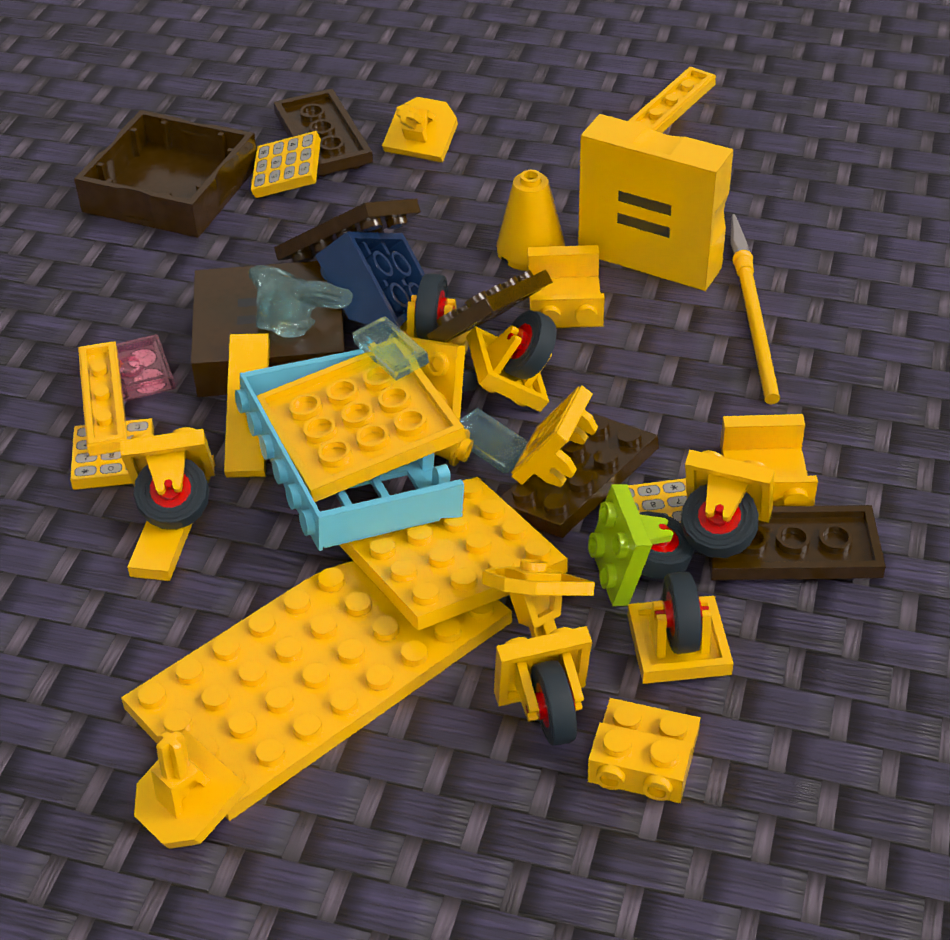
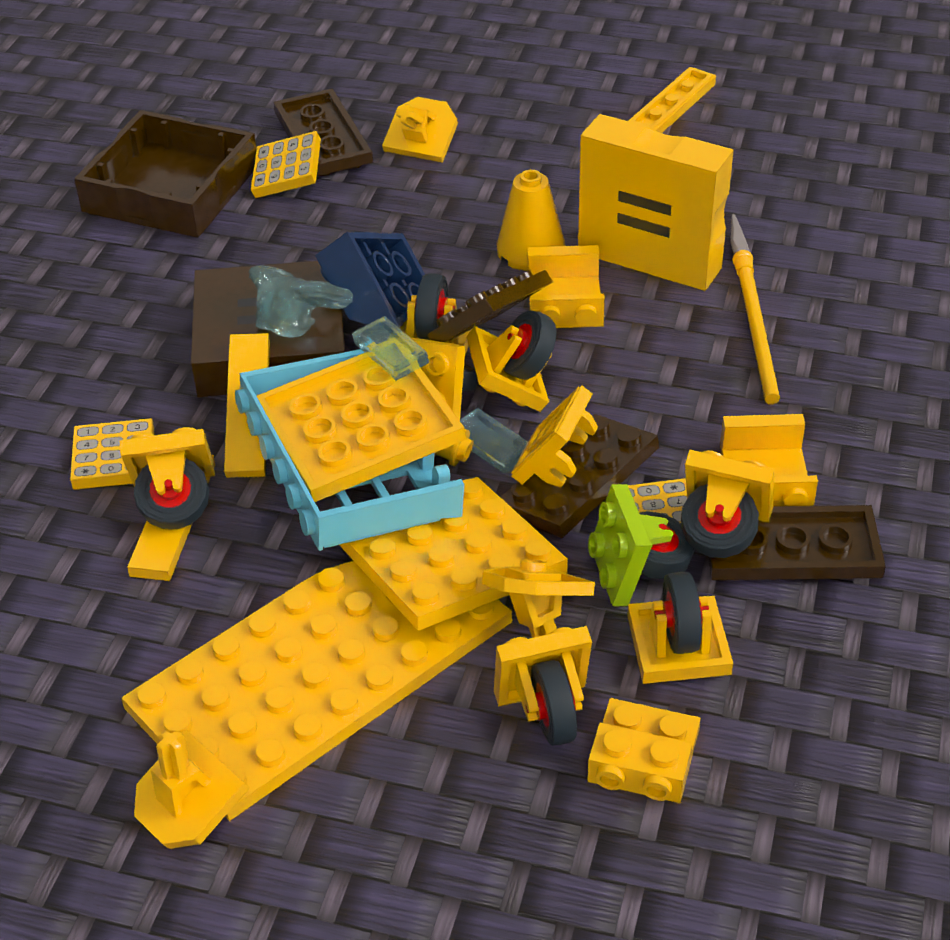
(102, 398): yellow tile -> none
(143, 368): clear pink tile -> none
(363, 218): dark brown plate -> none

